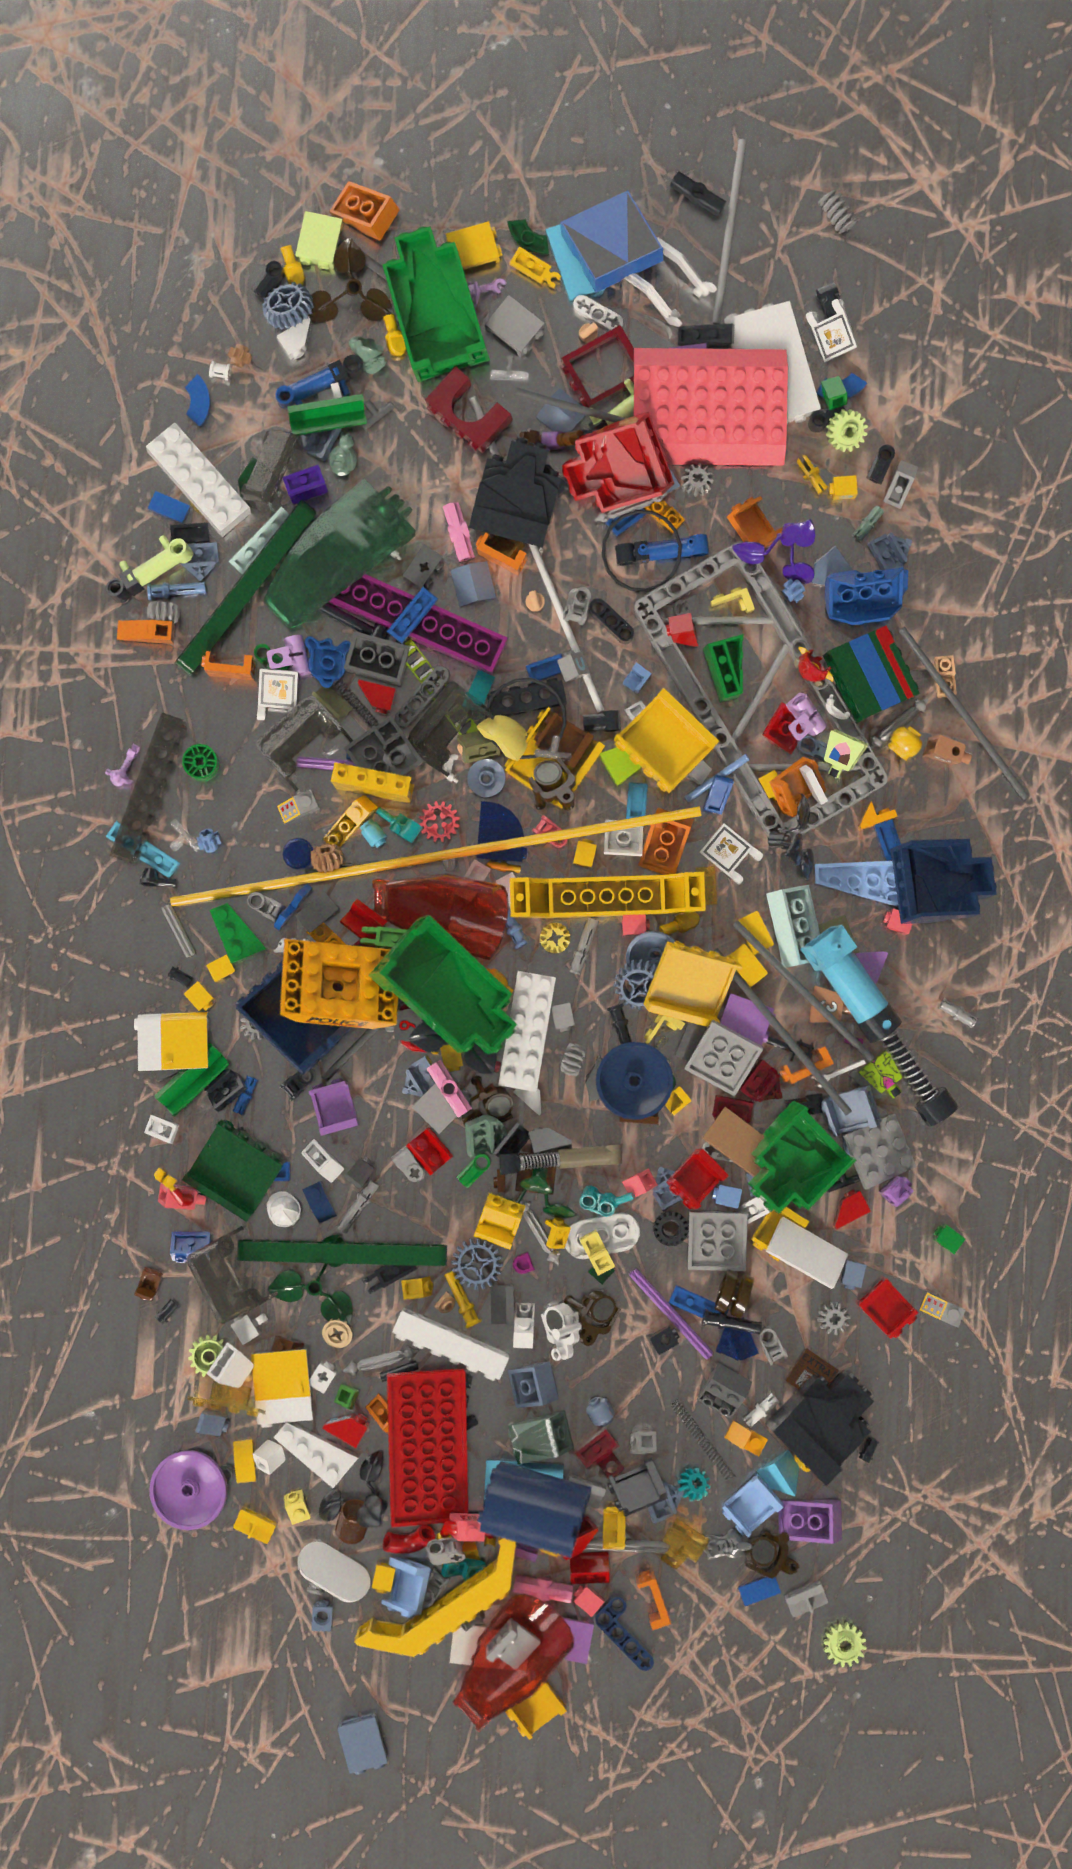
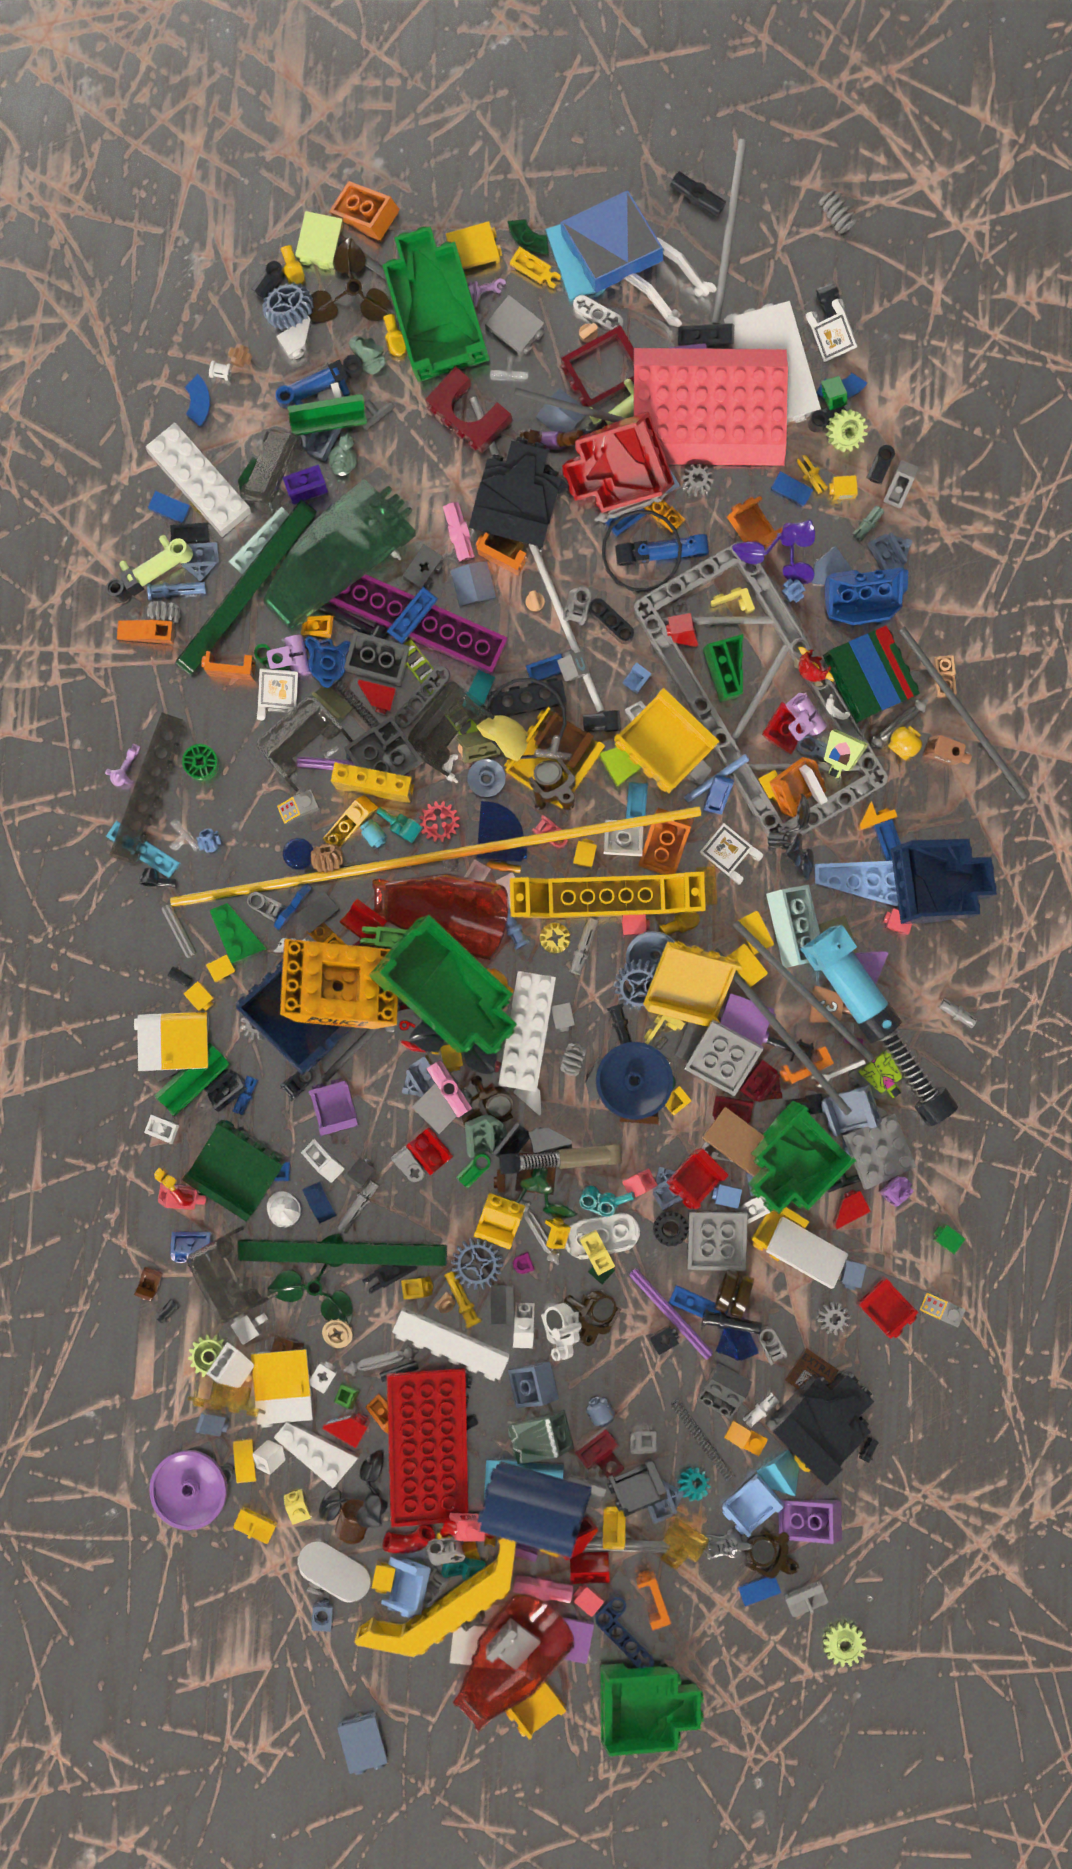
(318, 626): none -> light orange slope
(646, 1709): none -> green panel
(792, 489): none -> blue tile

